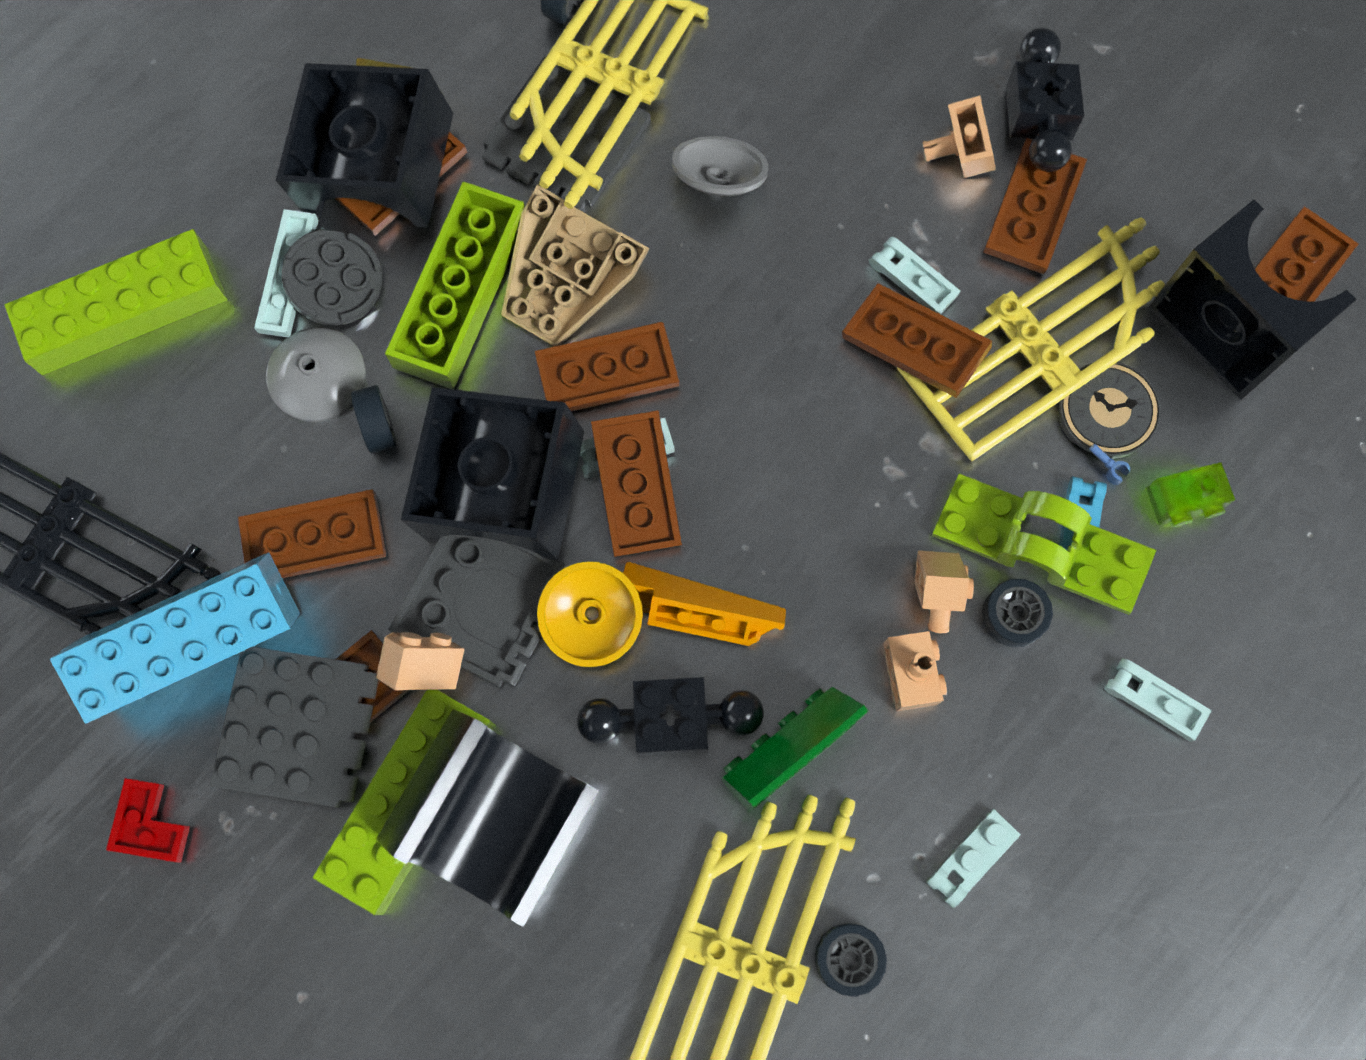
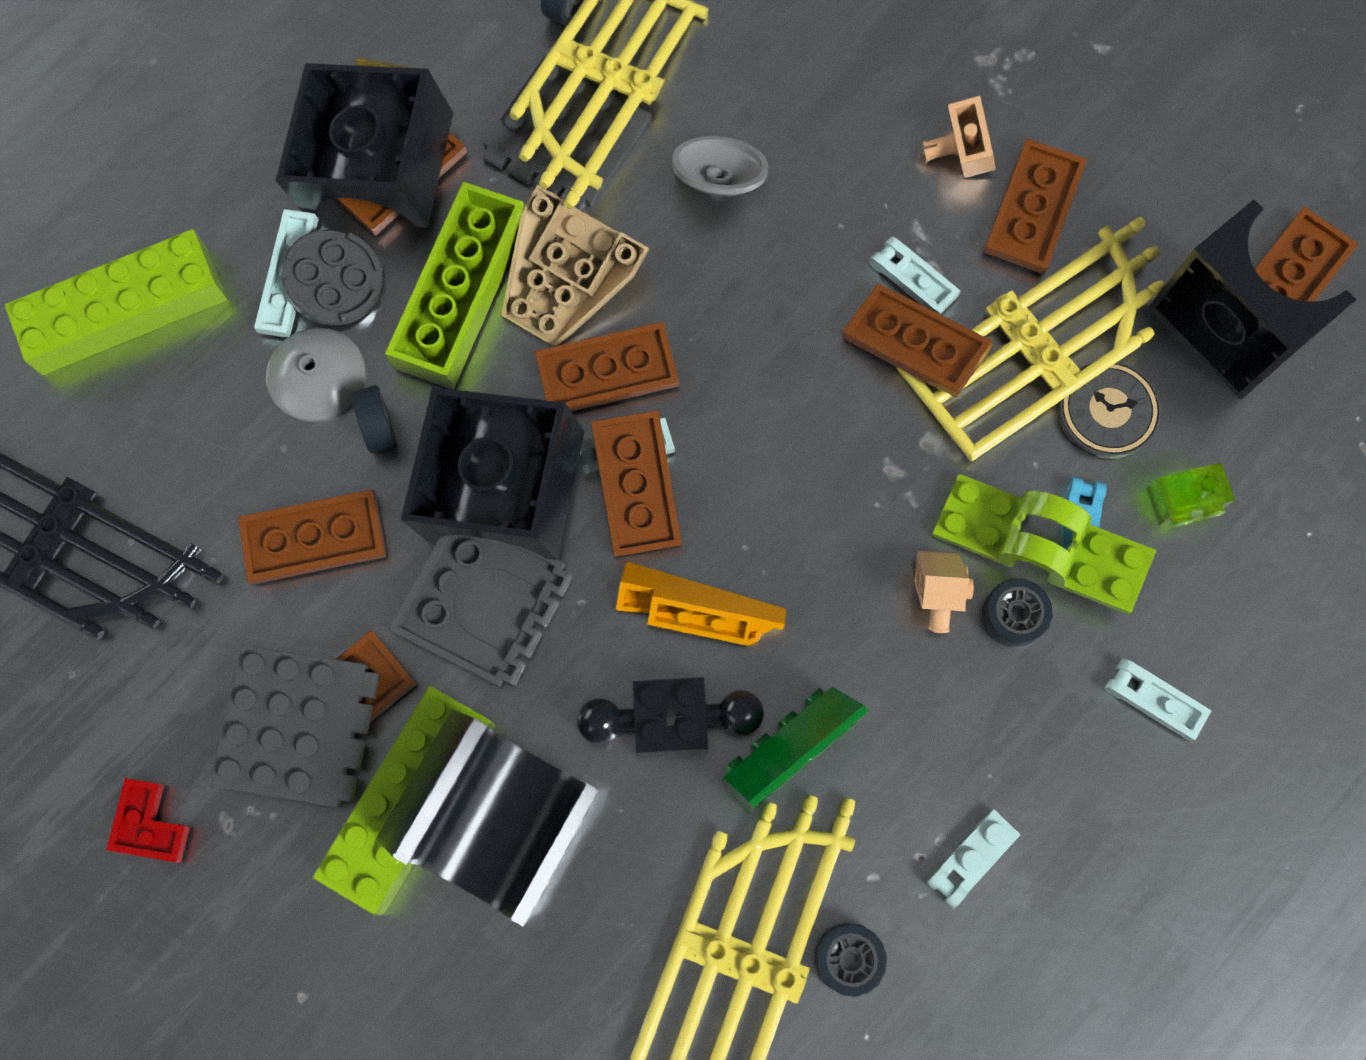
(176, 638): medium azure brick -> none
(419, 661): light nougat brick -> none
(564, 617): yellow dish -> none
(914, 671): light nougat brick -> none
(1044, 100): black brick -> none
(1111, 465): medium blue hand -> none

